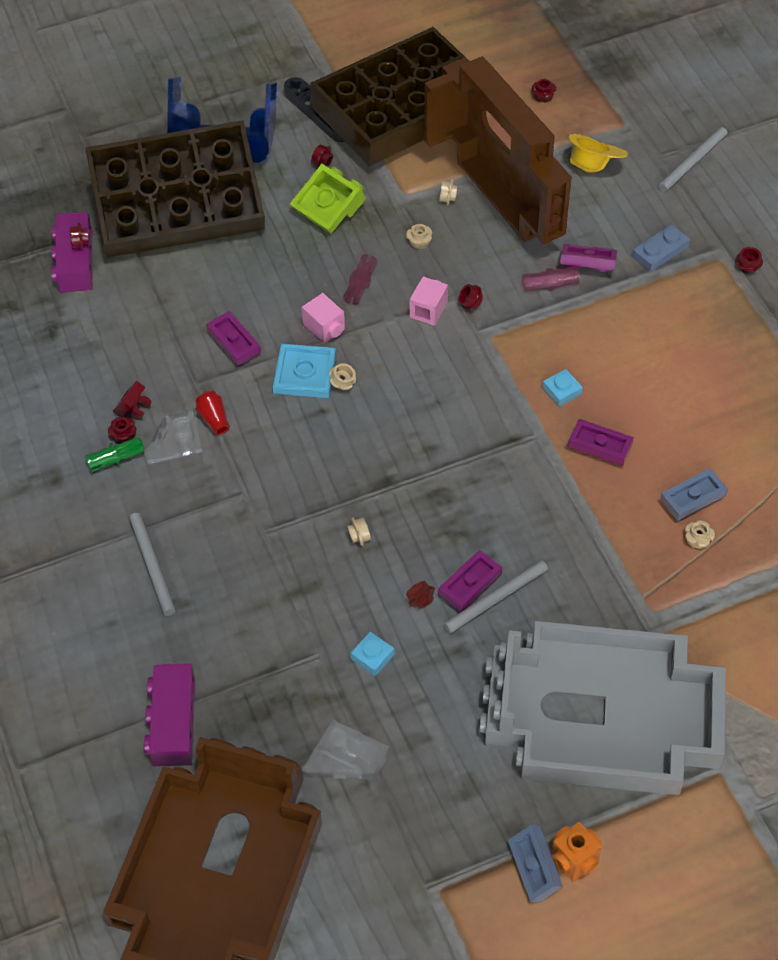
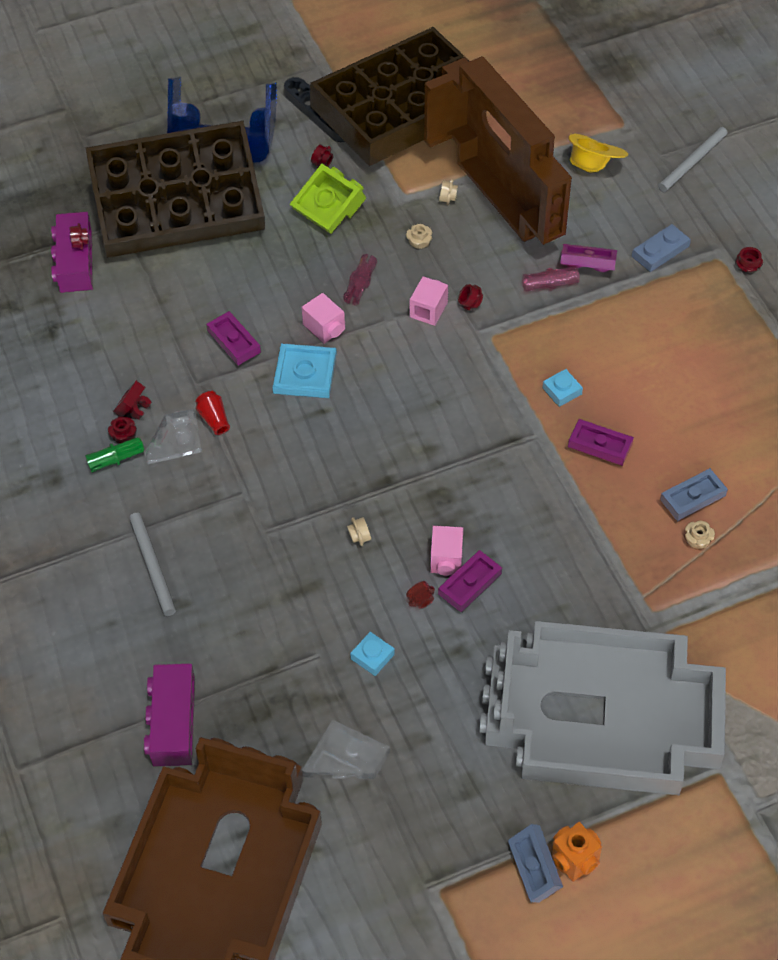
(344, 371): tan plate -> none
(446, 549): none -> bright pink brick
(495, 597): light grey bar -> none
(543, 90): dark red plate -> none

